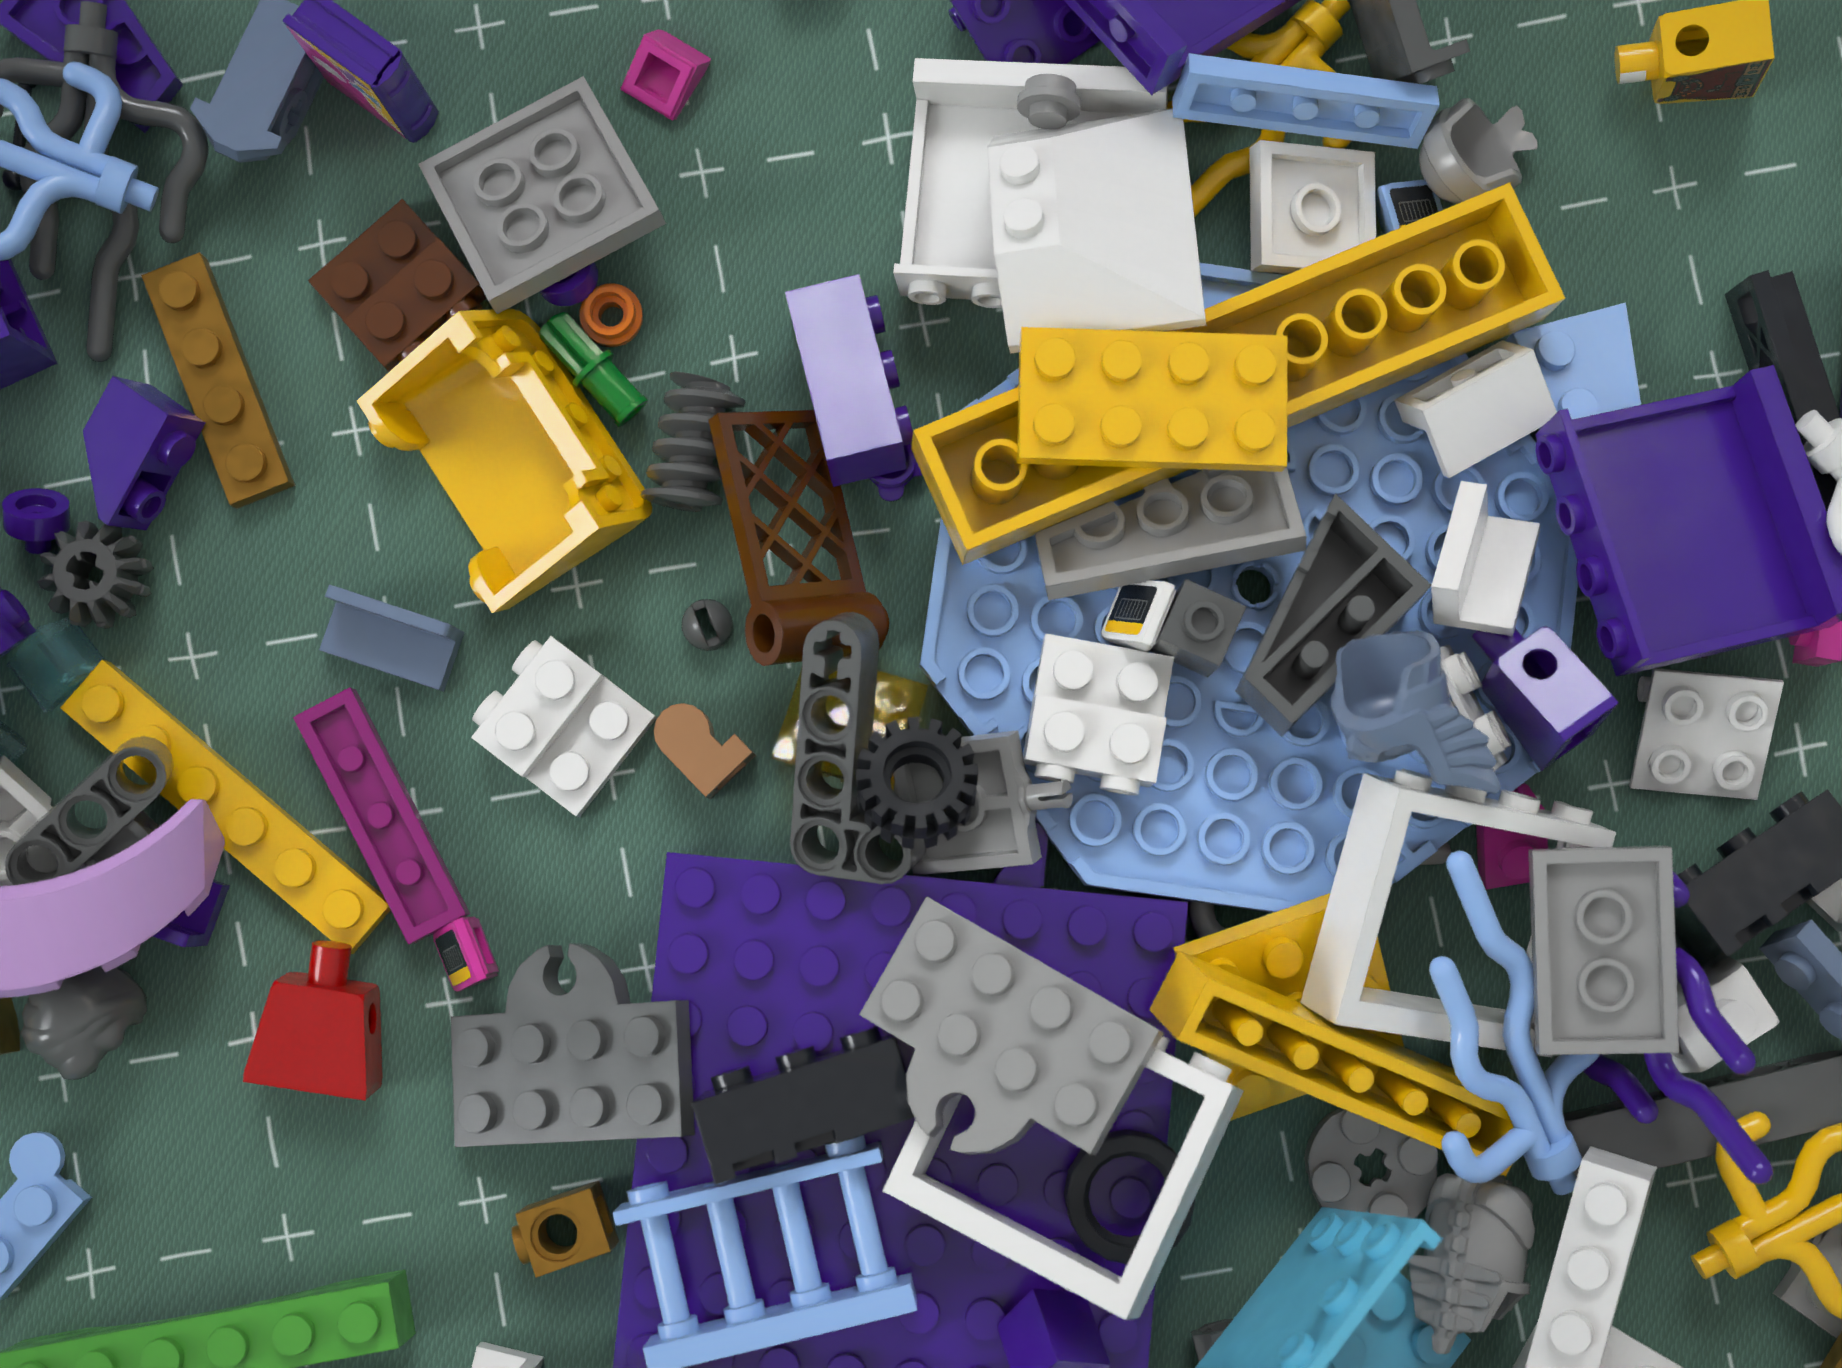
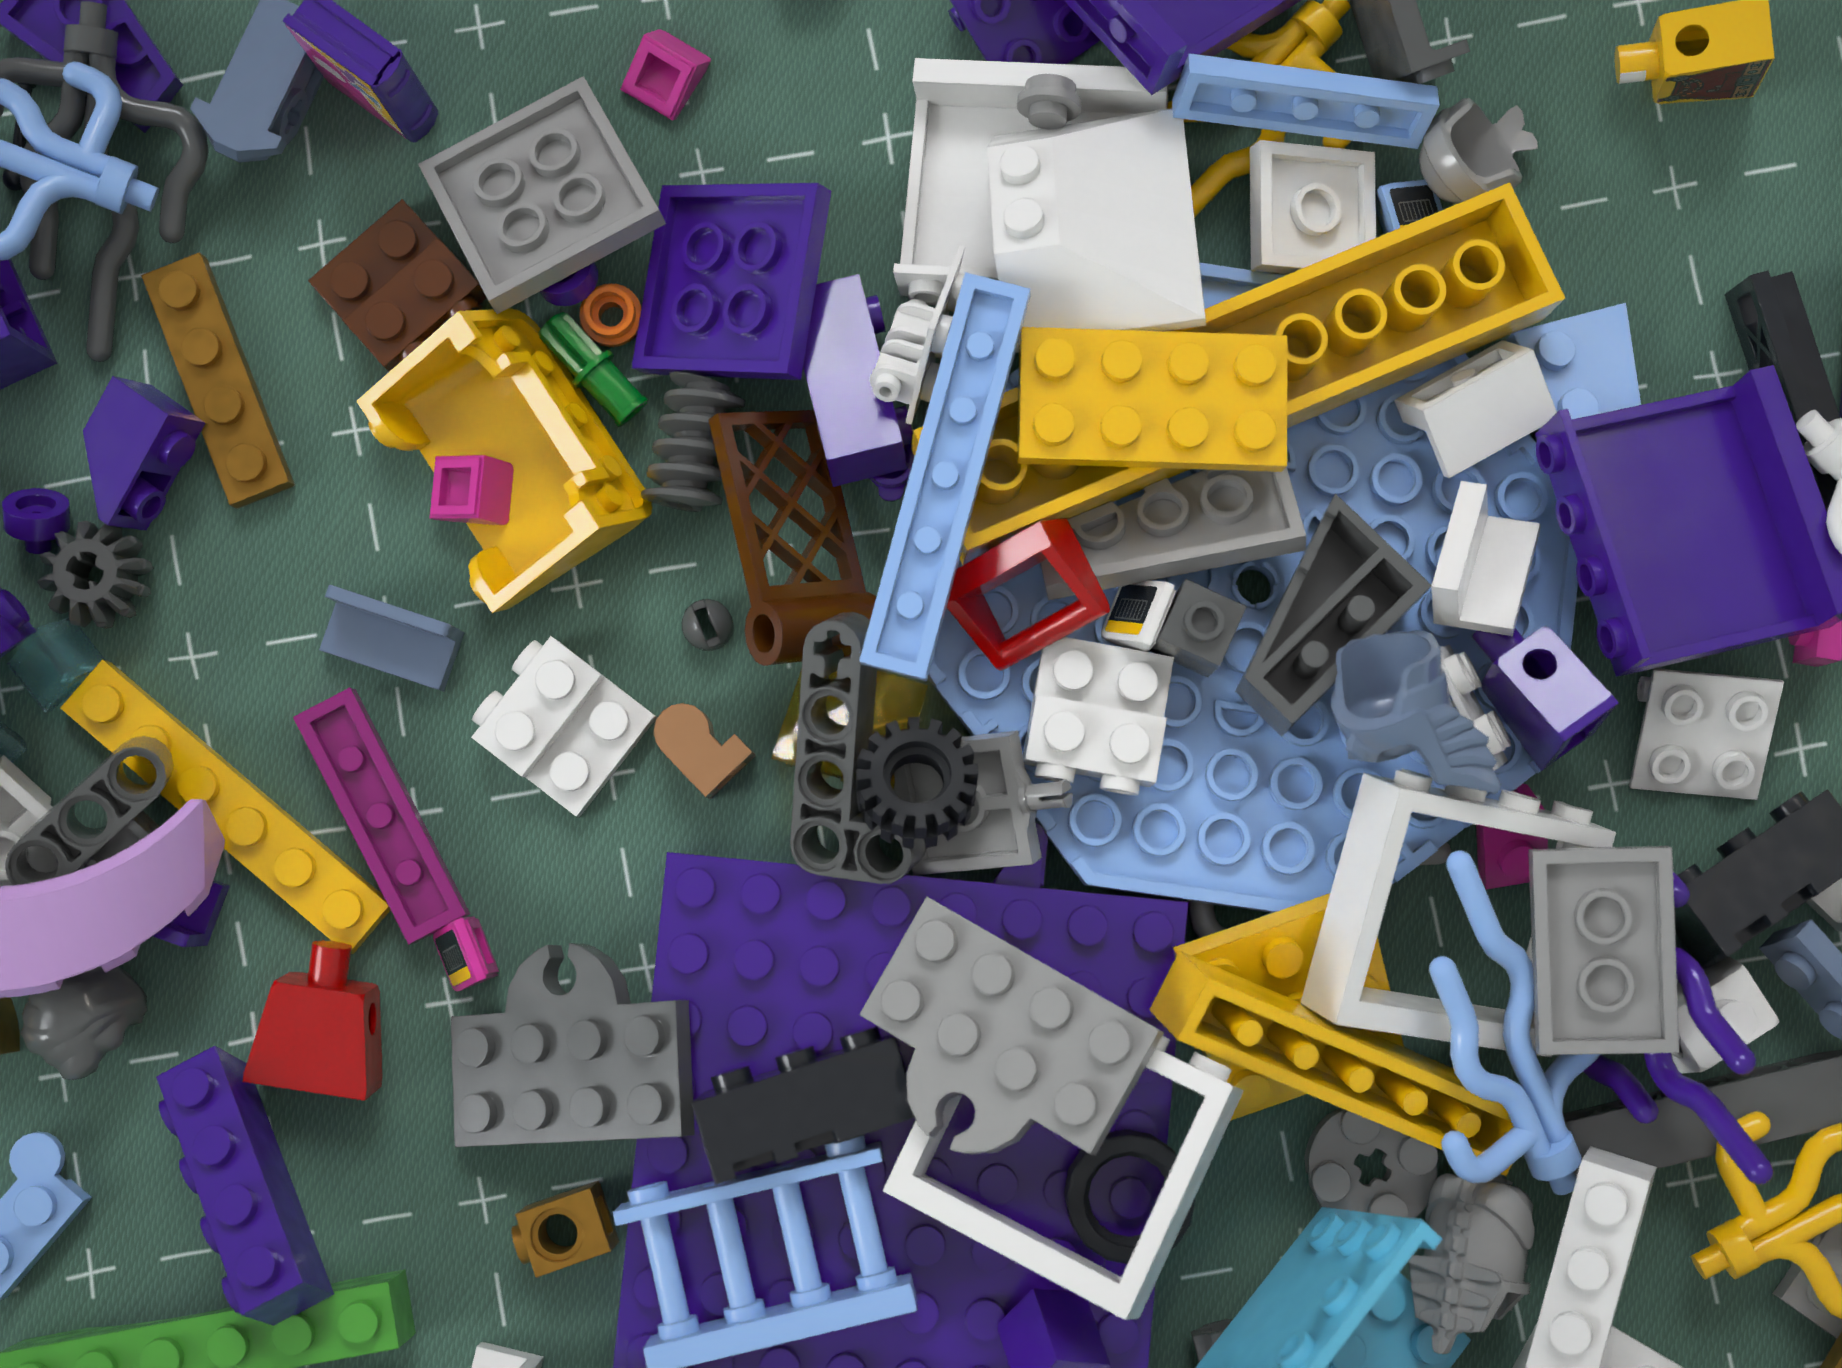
(243, 1188): none -> dark purple brick
(471, 489): none -> dark pink slope
(732, 280): none -> dark purple plate
(914, 342): none -> white hinge
(945, 477): none -> light blue plate
(1041, 541): none -> red tile

